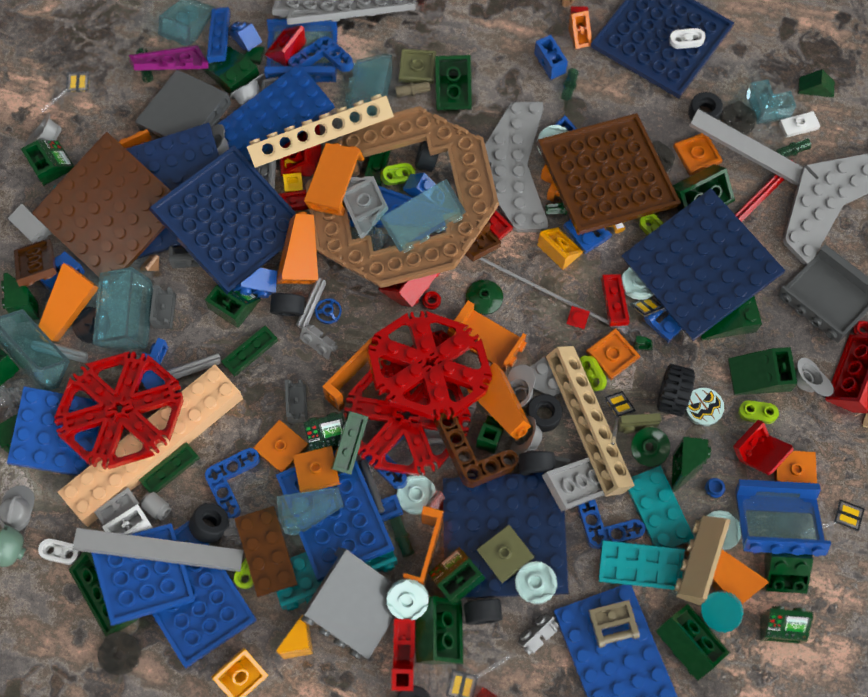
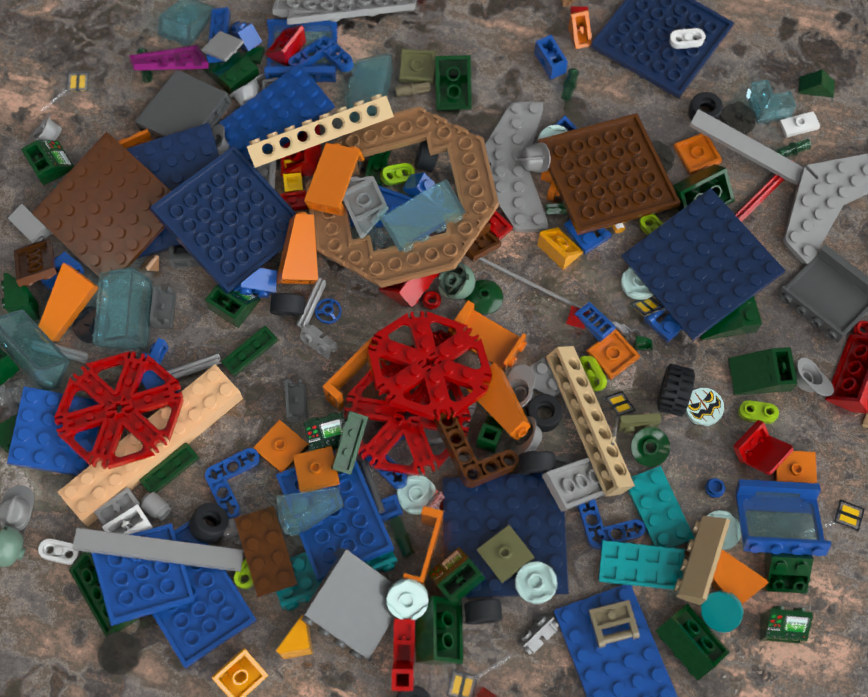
(222, 46): none -> light grey piece
(457, 283): none -> sand green cylinder
(535, 157): none -> light grey piece
(610, 327): none -> blue slope
(615, 300): red plate -> none
(688, 460): dark green slope -> none

